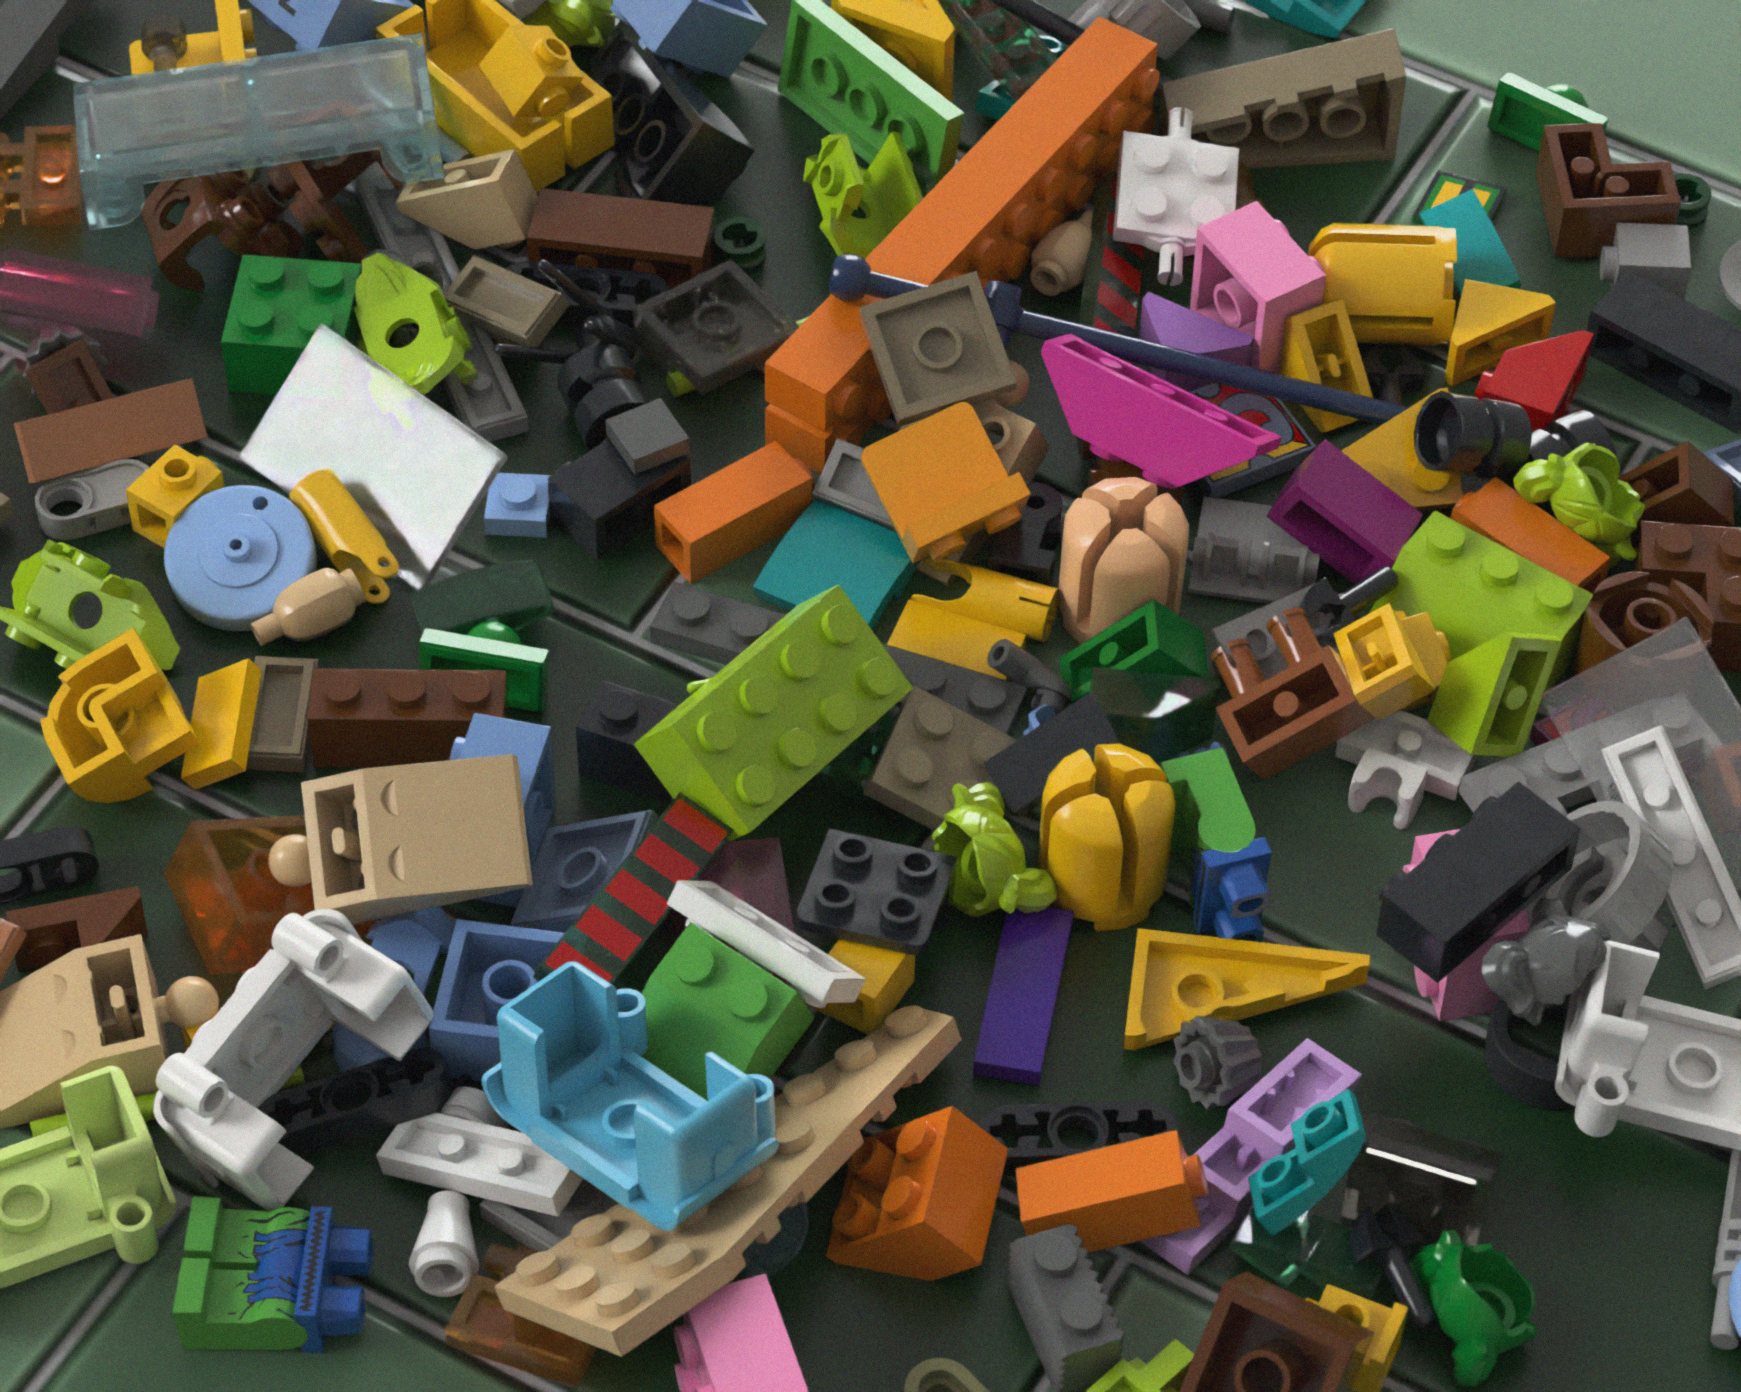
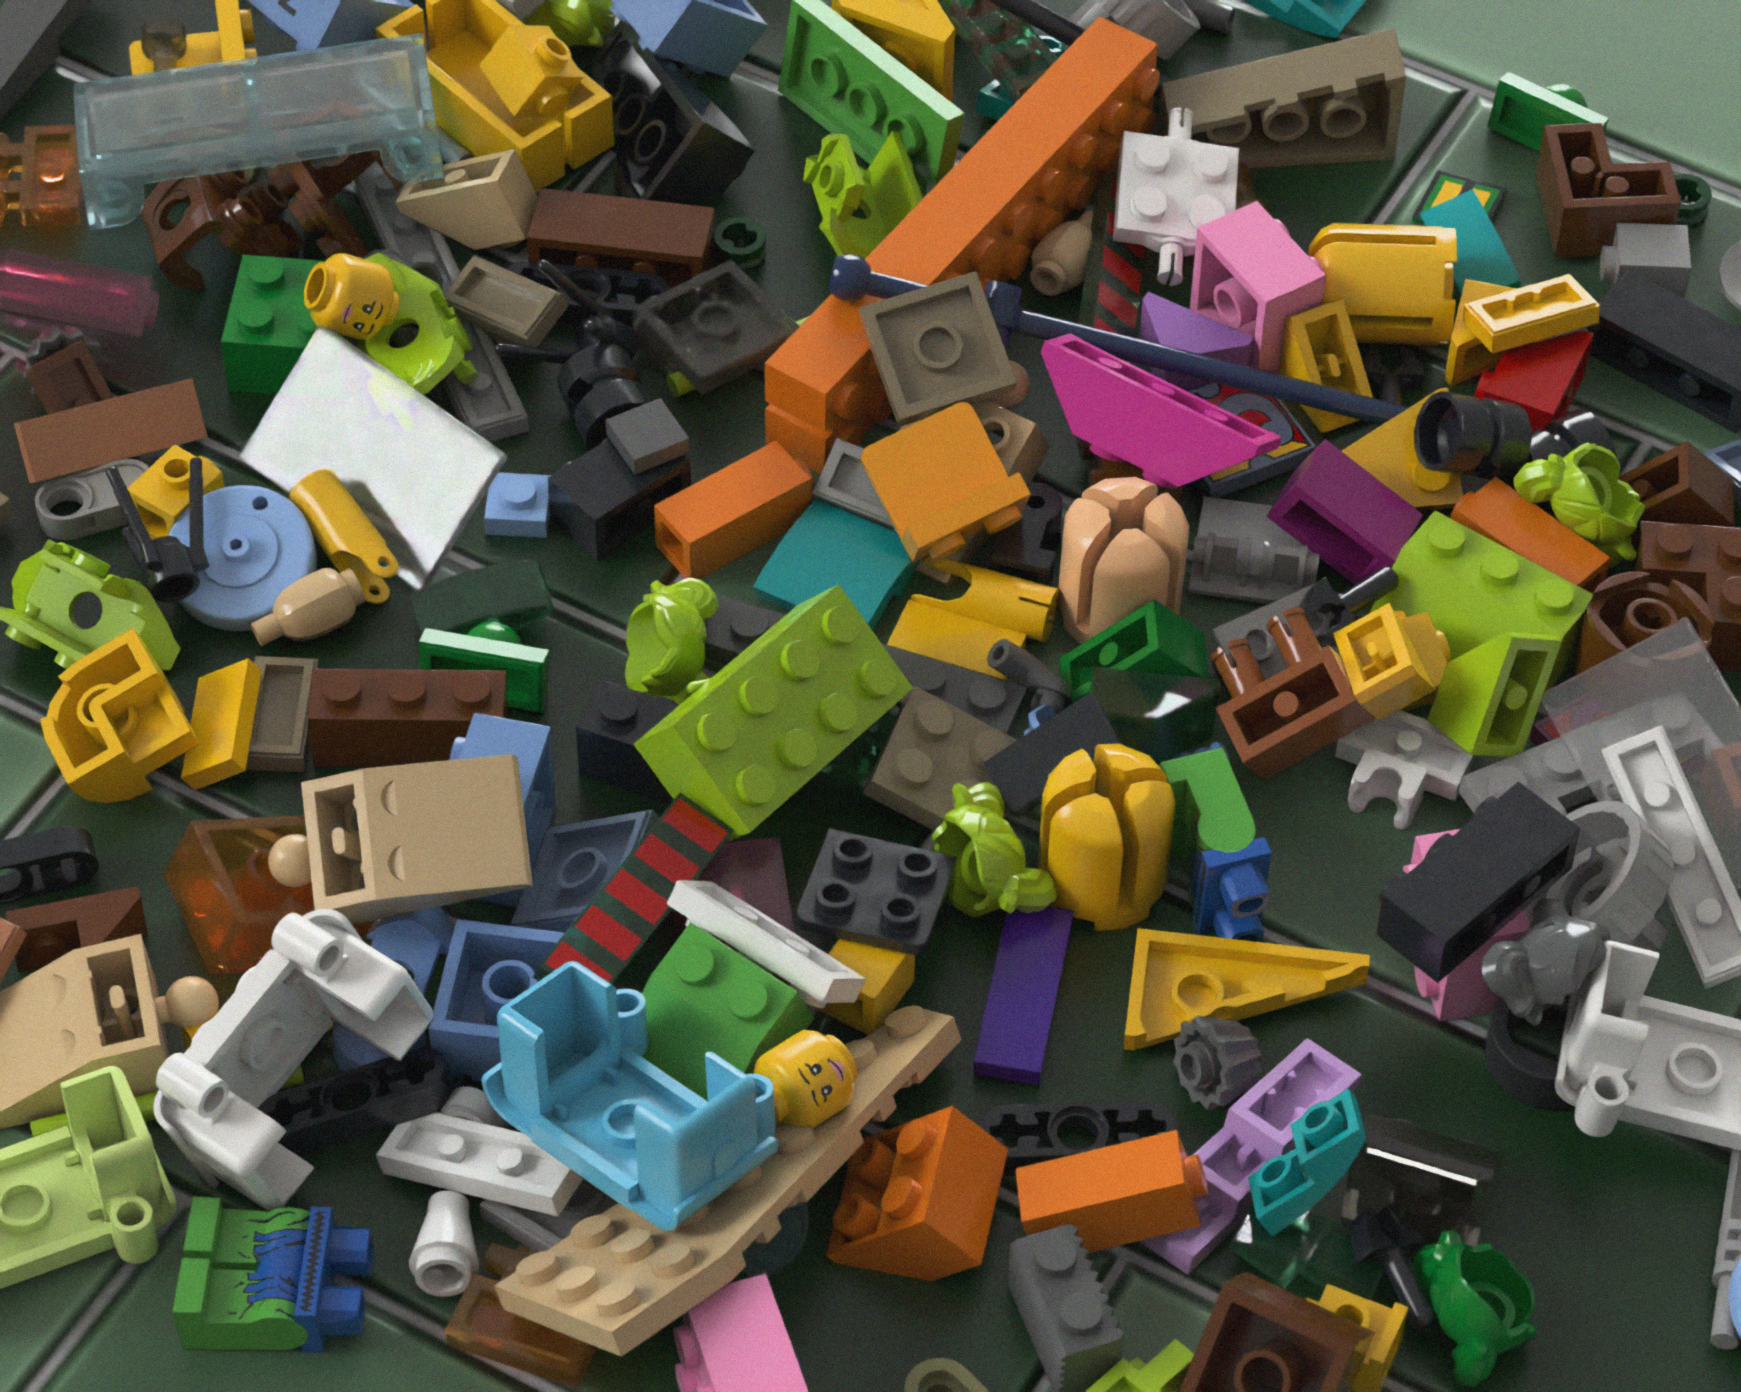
(165, 561): none -> black plant
(351, 296): none -> yellow head
(669, 638): none -> lime hair
(810, 1078): none -> yellow head
(1531, 313): none -> yellow plate

